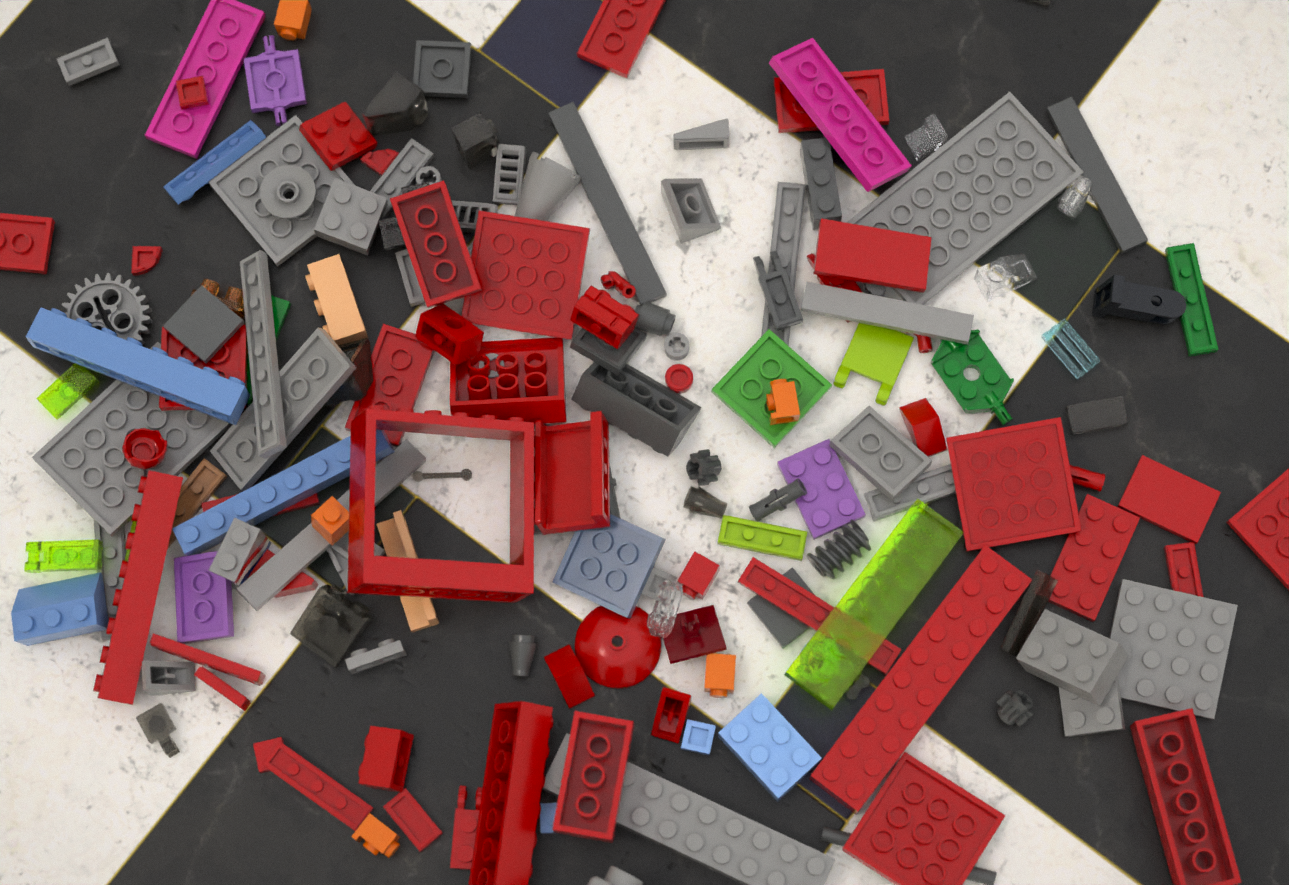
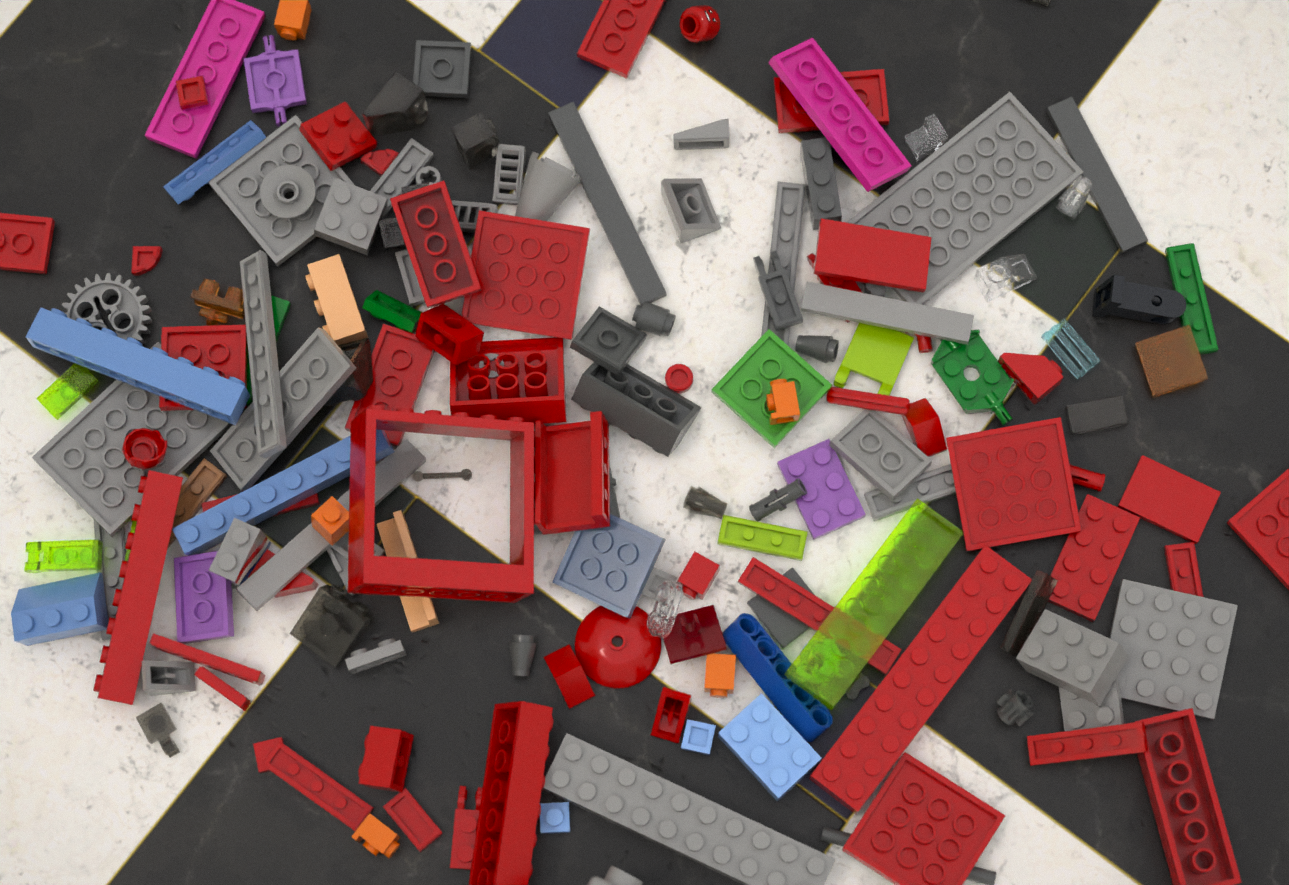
(88, 61): light grey plate -> none
(203, 324): dark grey tile -> none
(392, 310): none -> green plate
(593, 776): red brick -> none
(604, 317): red brick -> none
(620, 284): red arm -> none
(669, 350): light grey bush -> none
(699, 23): none -> red head
(703, 467): dark grey gear -> none
(767, 667): none -> blue beam
(818, 347): none -> dark grey cone
(840, 551): dark grey piece -> none
(868, 401): none -> red axle
(1032, 374): none -> red slope
(1087, 743): none -> red plate
(1171, 361): none -> clear orange tile

